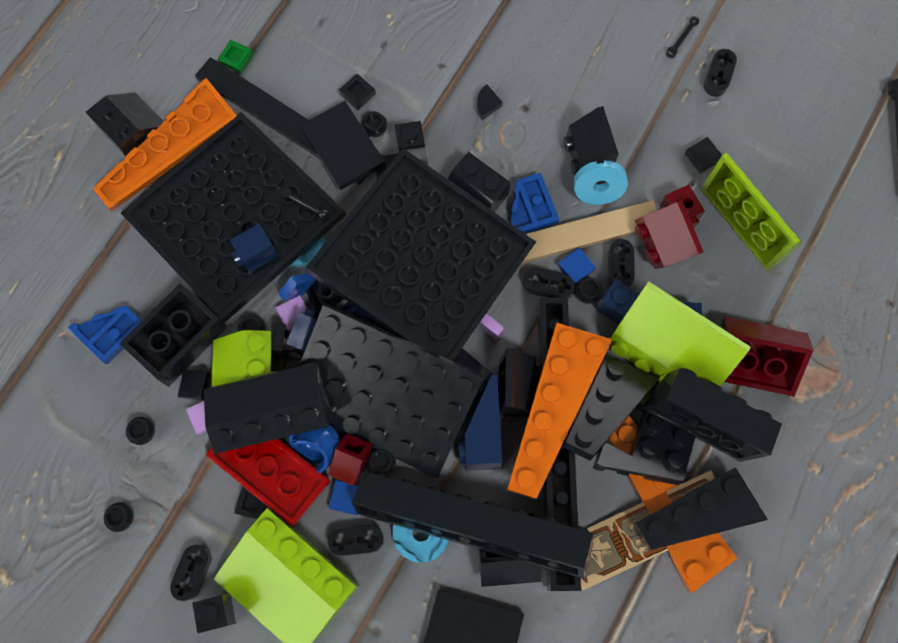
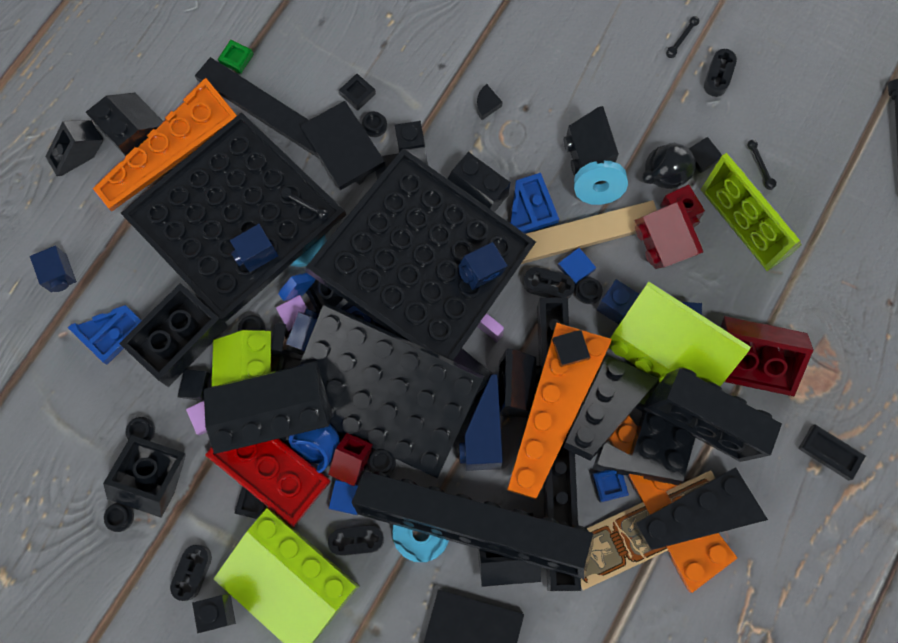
(53, 269): none -> dark blue brick
(73, 145): none -> black slope
(144, 476): none -> black slope
(482, 266): none -> dark blue brick
(571, 348): none -> black tile
(609, 485): none -> blue tile
(627, 265): black beam -> none
(669, 166): none -> black piece
(770, 182): none -> black hinge
(832, 452): none -> black tile

